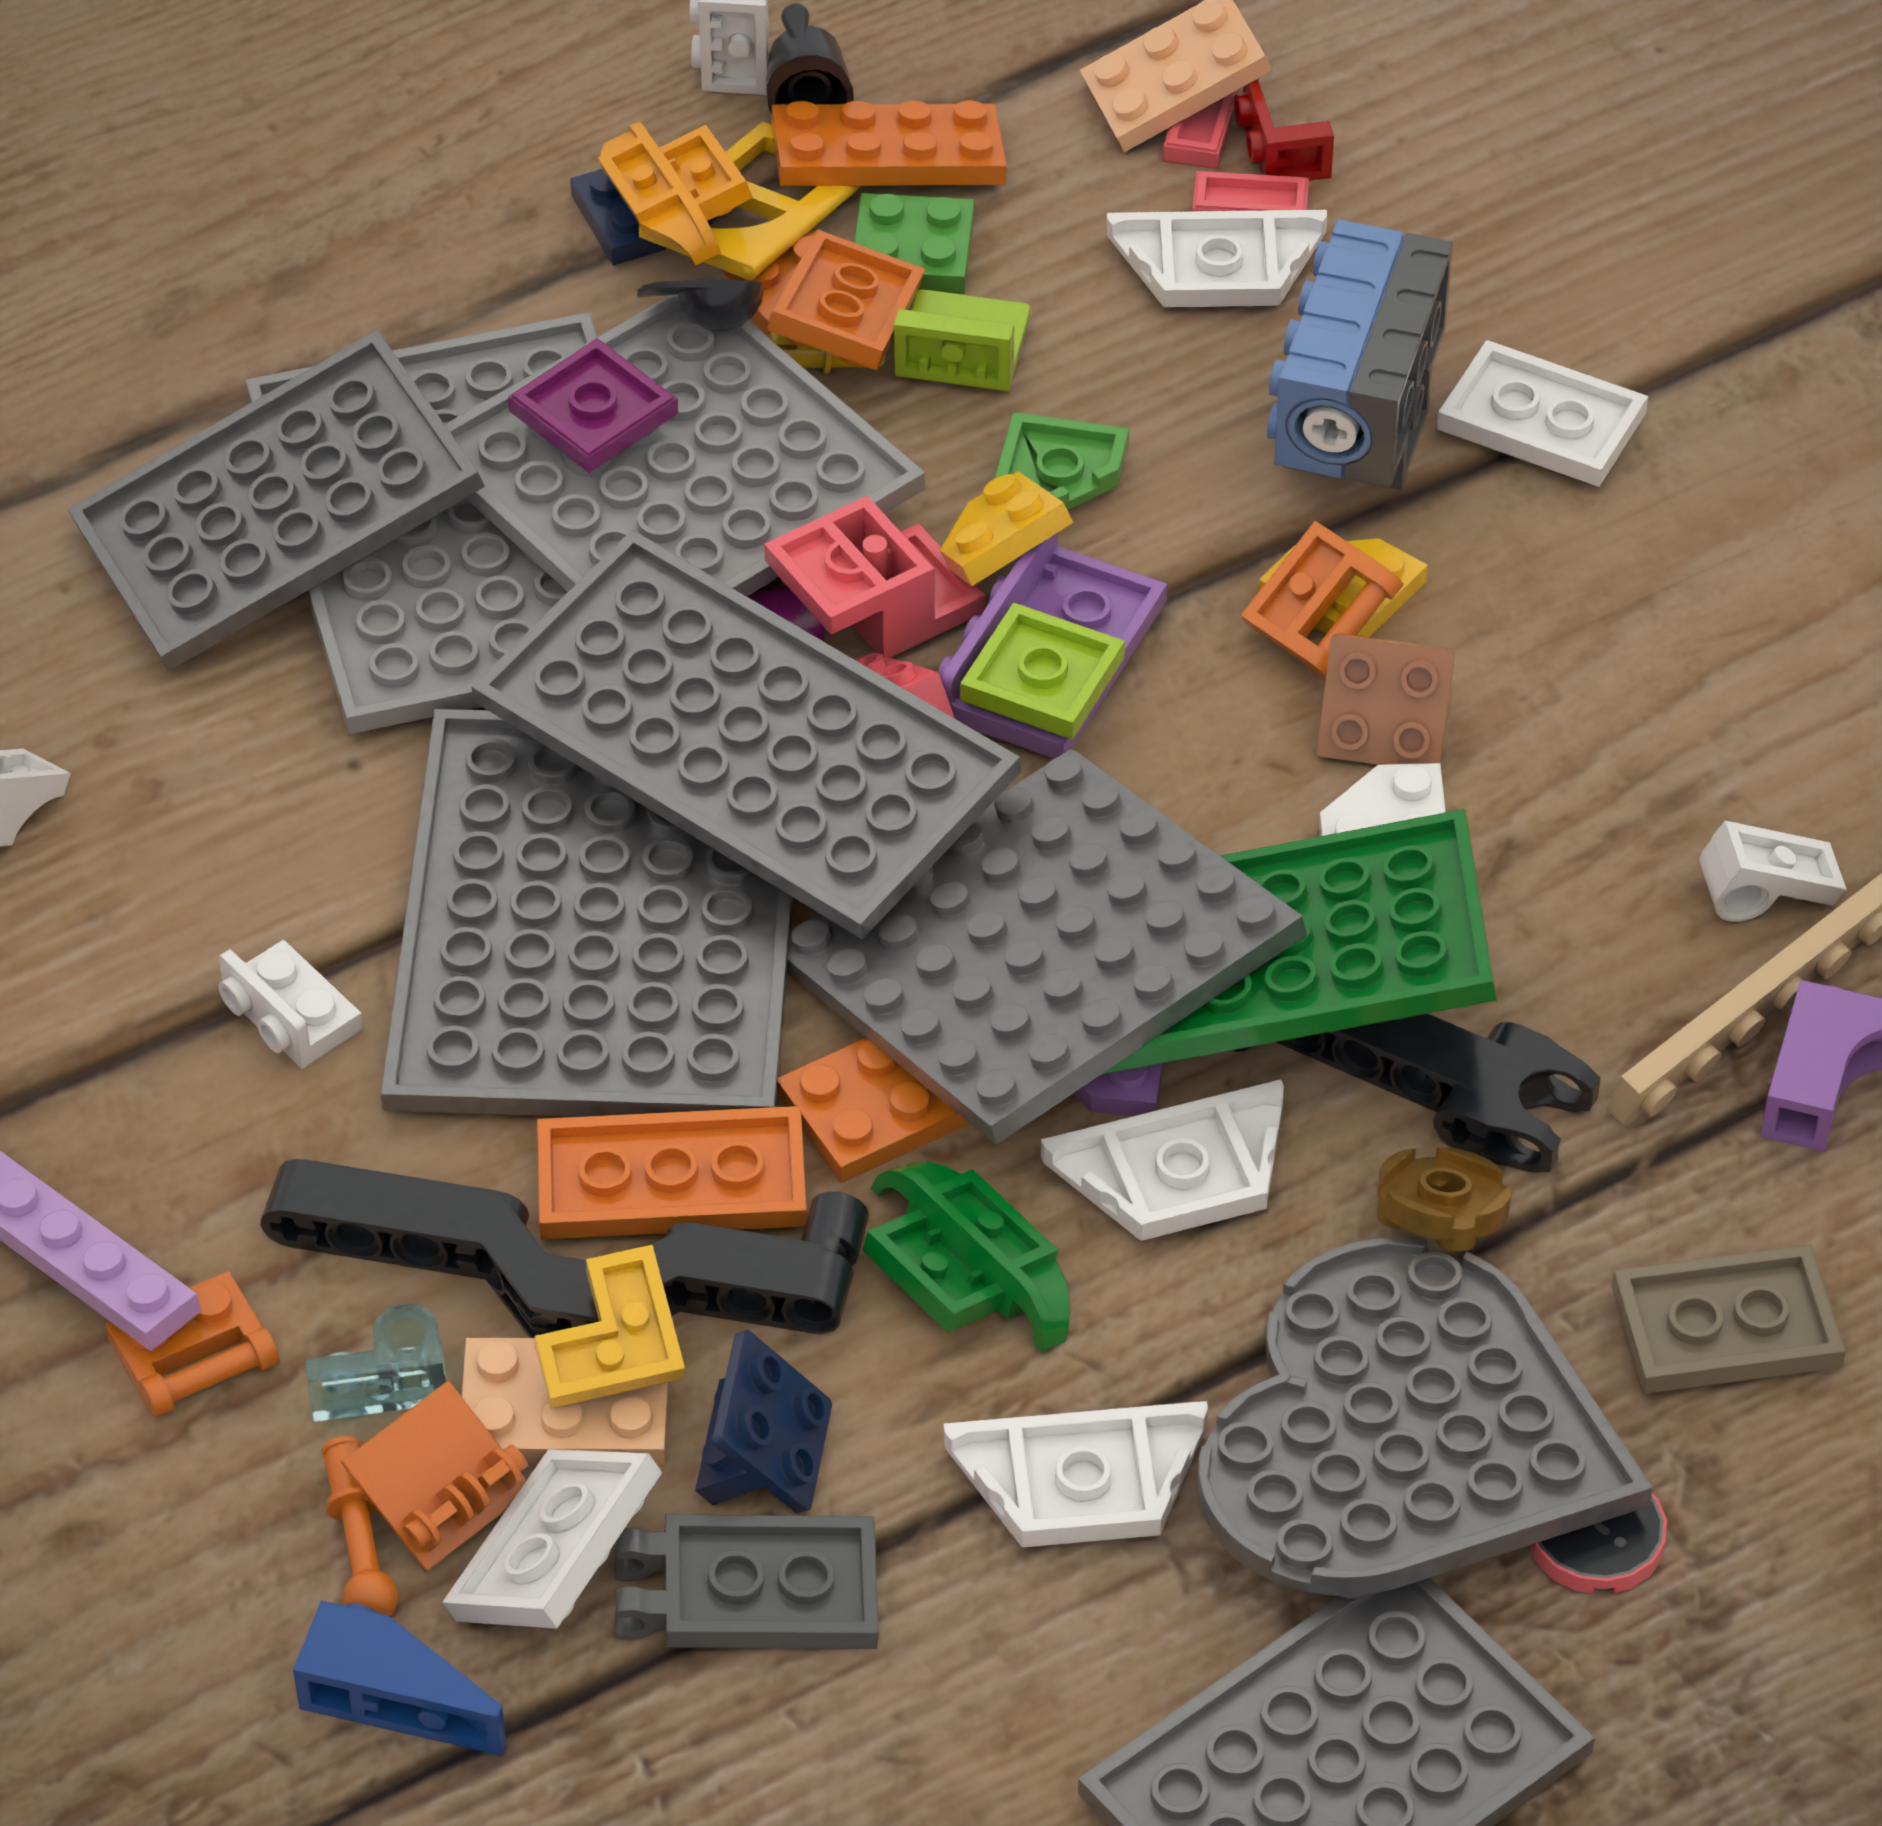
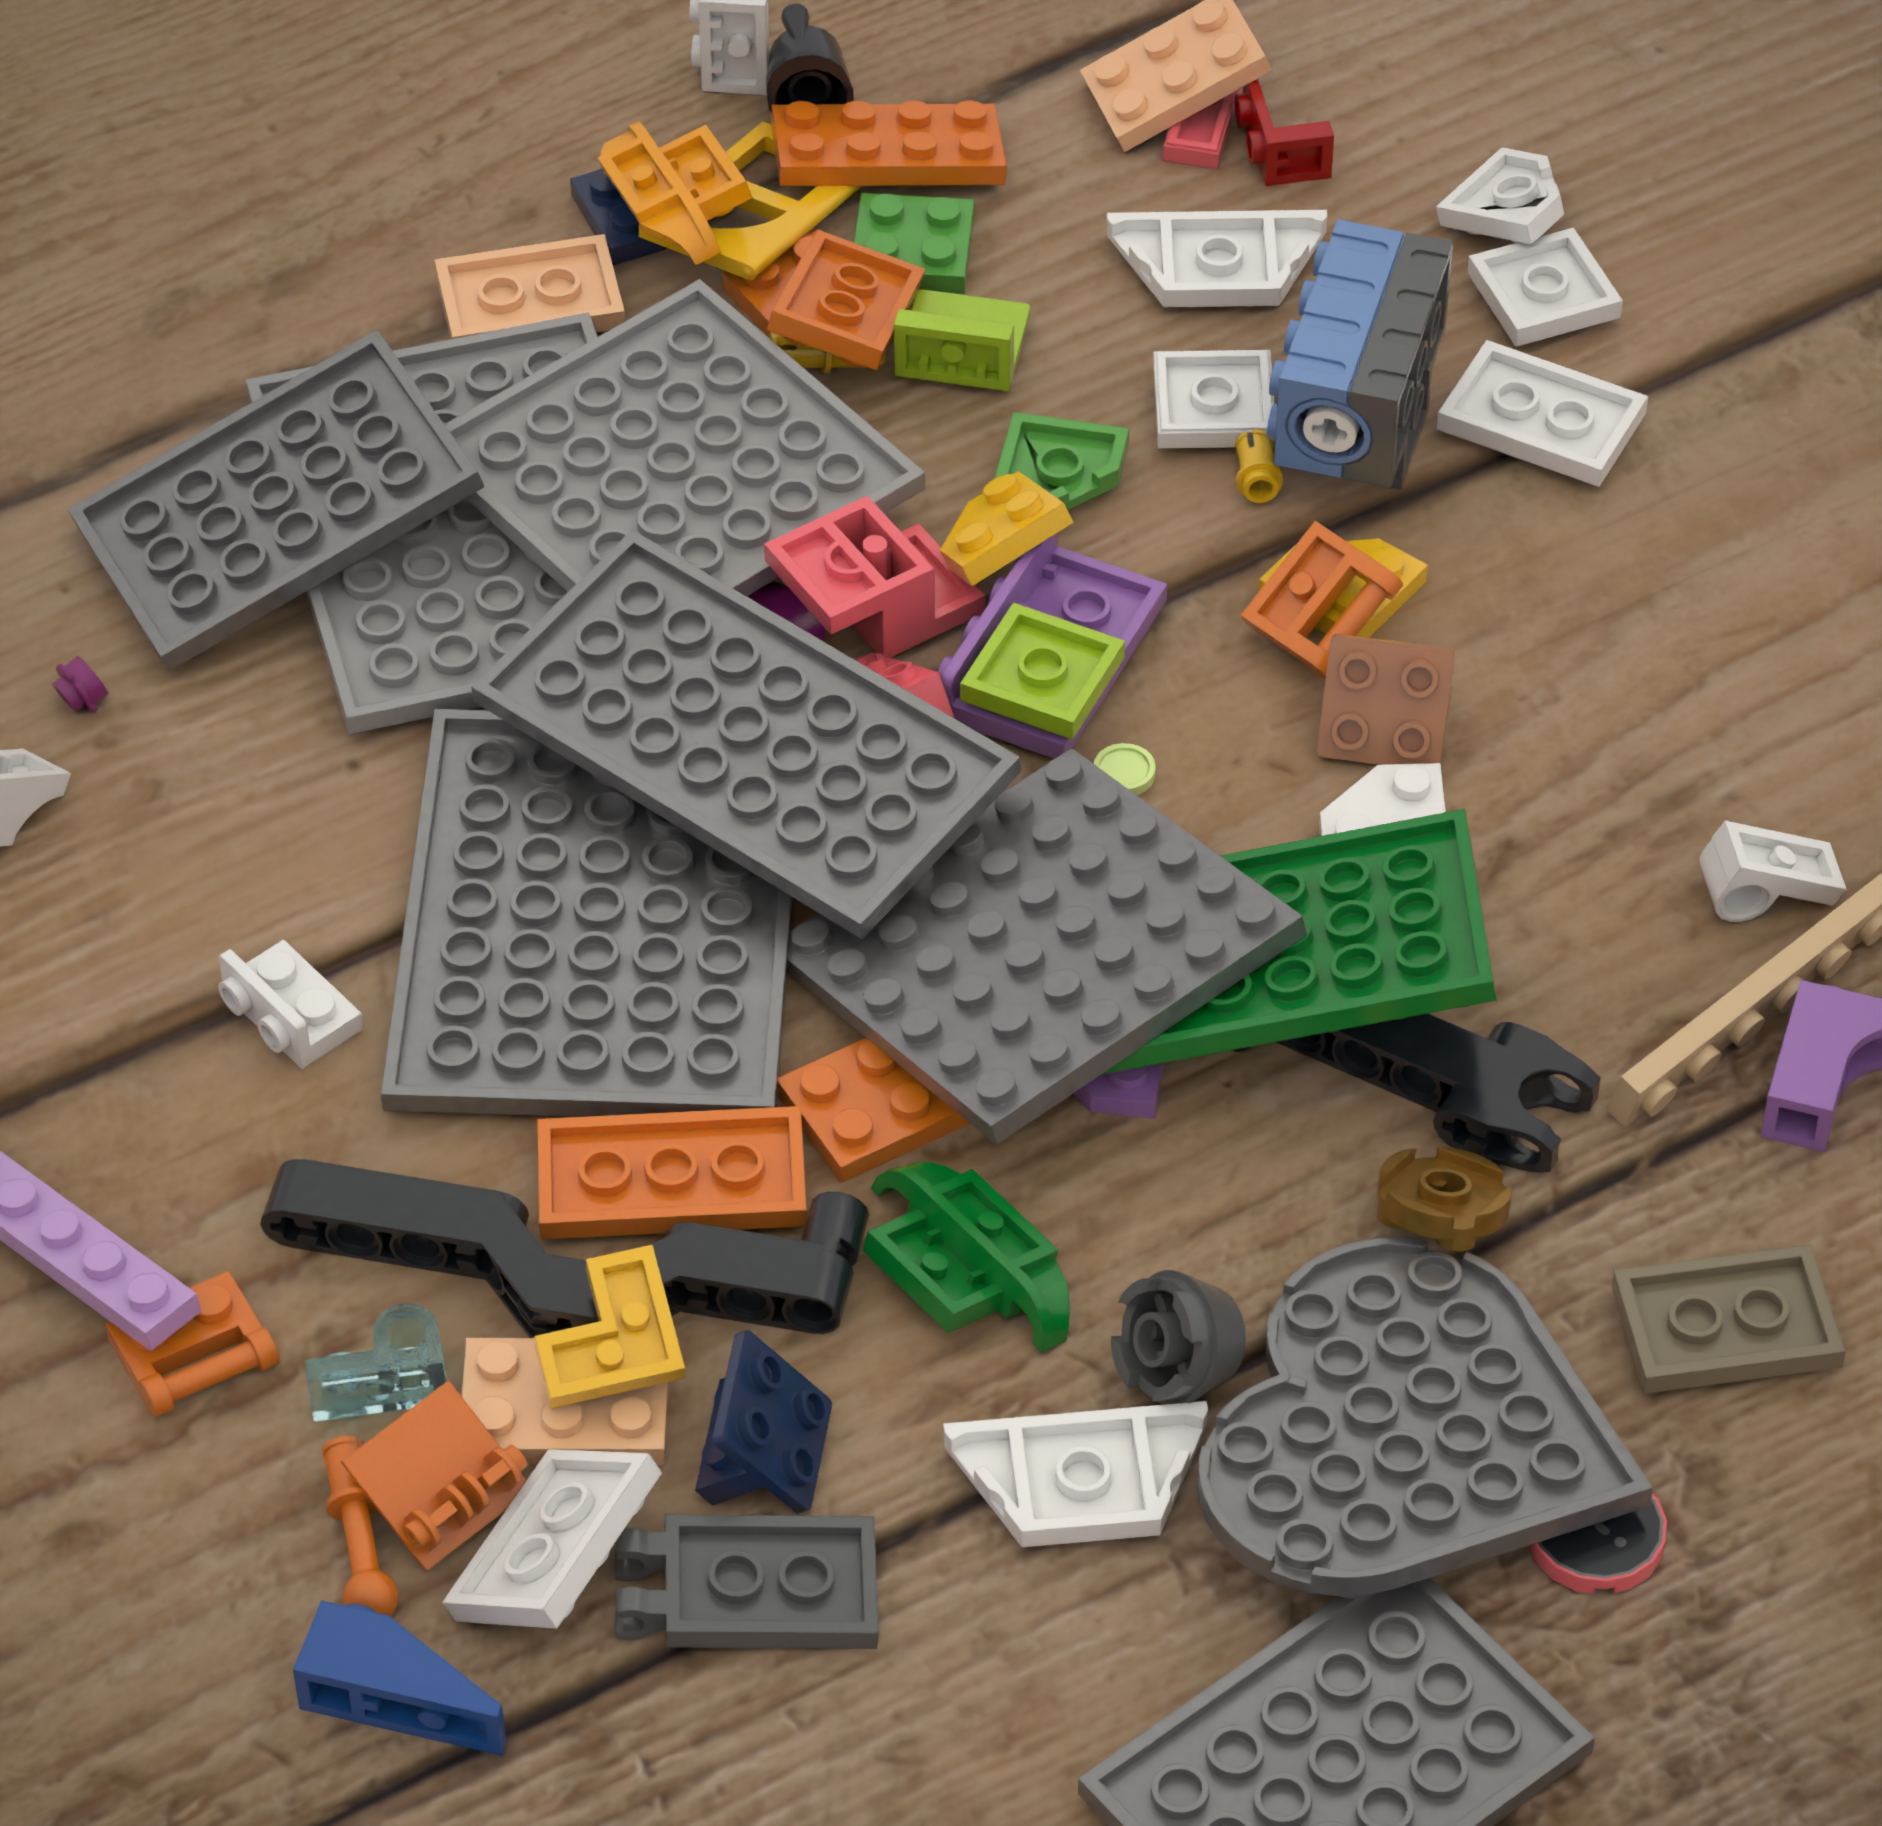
(79, 685): none -> magenta plate
(530, 286): none -> light nougat plate
(593, 405): magenta plate -> none
(712, 301): black cap -> none
(1128, 765): none -> yellowish green piece
(1176, 1162): white wing -> none
(1178, 1337): none -> dark grey cone
(1210, 396): none -> white plate
(1248, 192): coral tile -> none
(1258, 476): none -> yellow pin
(1505, 198): none -> white plate
(1544, 287): none -> white plate

